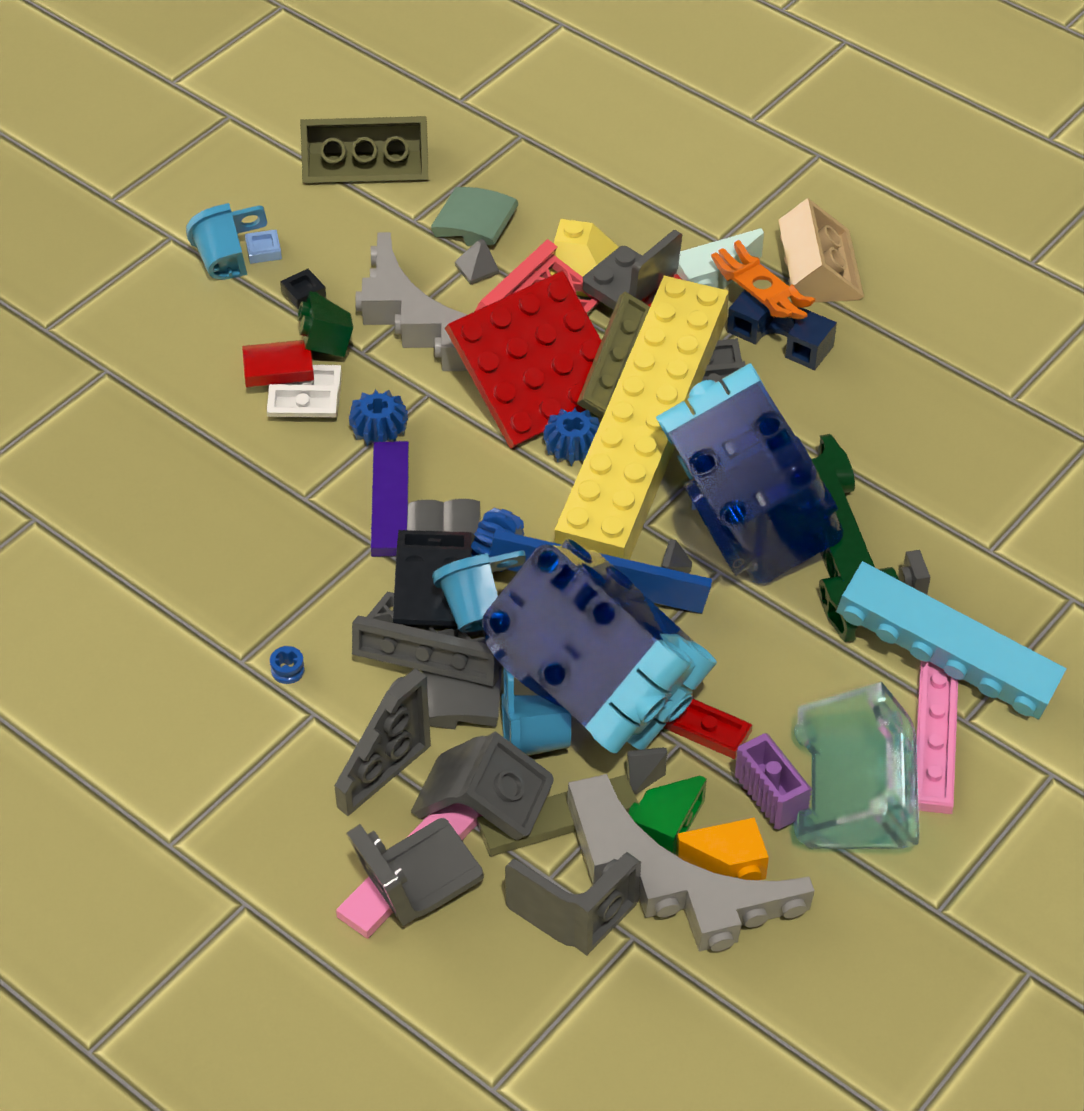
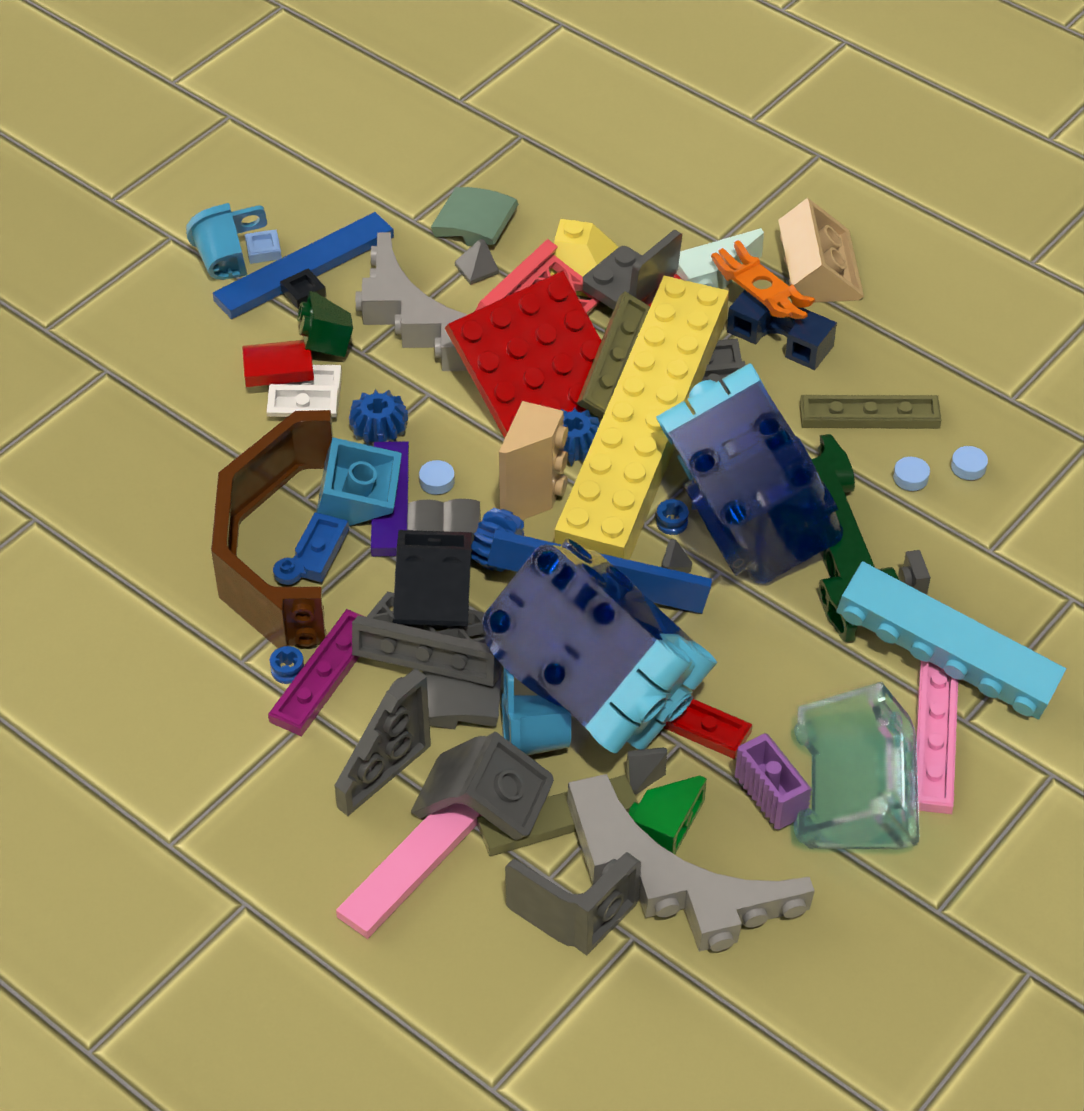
(279, 613): none -> reddish brown panel
(314, 550): none -> blue hinge
(317, 256): none -> blue tile
(317, 679): none -> magenta tile
(358, 481): none -> dark azure slope
(364, 149): olive slope -> none
(419, 870): dark grey piece -> none
(436, 477): none -> light blue tile
(471, 586): dark azure container -> none
(533, 461): none -> tan slope
(668, 525): none -> blue bush
(726, 849): light orange slope -> none
(870, 411): none -> olive tile
(911, 473): none -> light blue tile
(969, 463): none -> light blue tile

